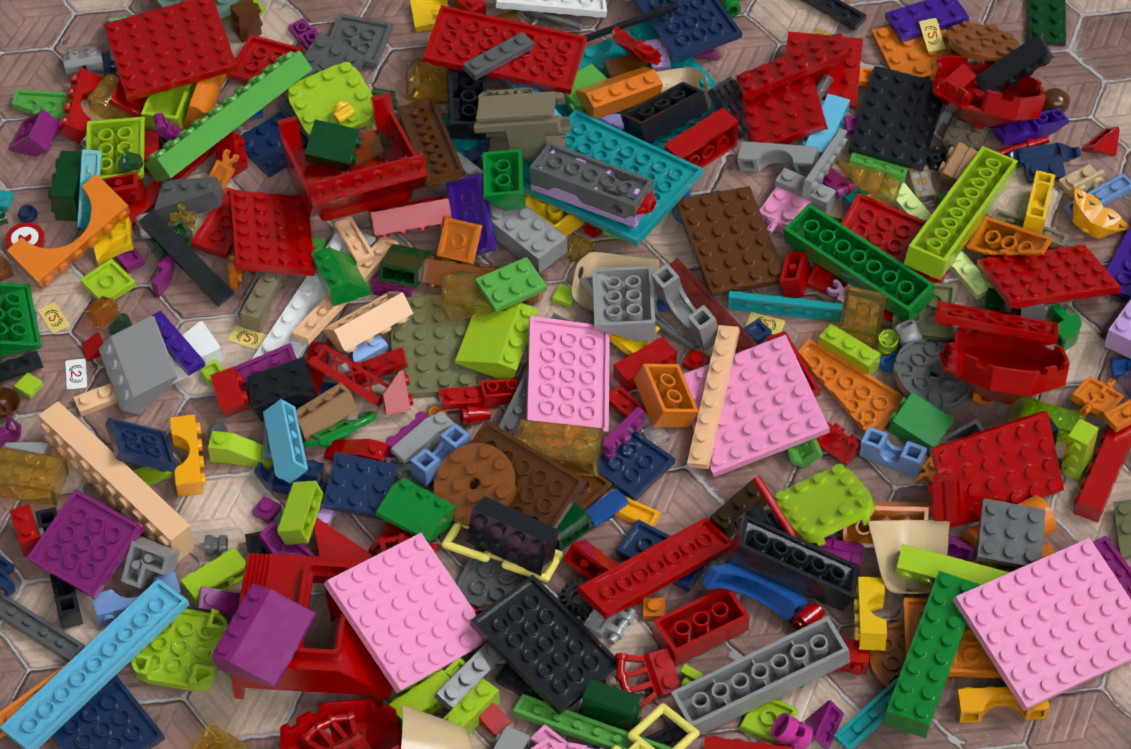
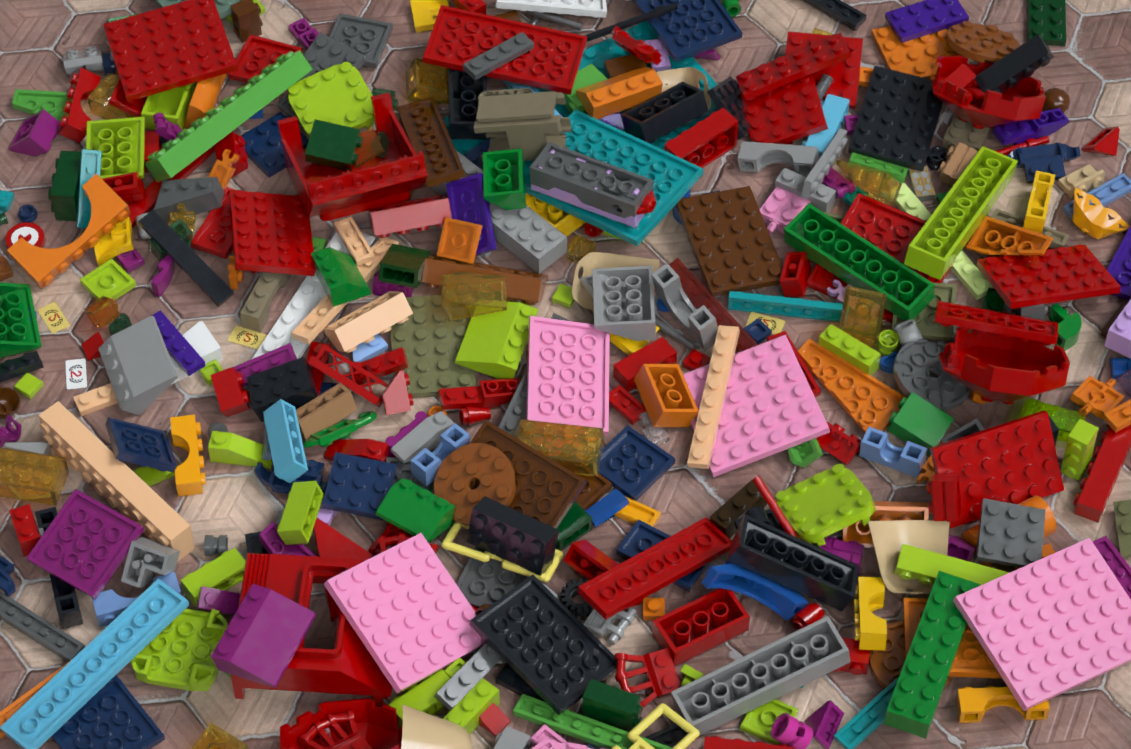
(130, 161): clear green tile -> none
(267, 509): magenta plate -> none
(343, 111): yellow plate -> none
(510, 285): bright green plate -> none
(623, 433): magenta plate -> none
(932, 35): clear yellow sticker -> none

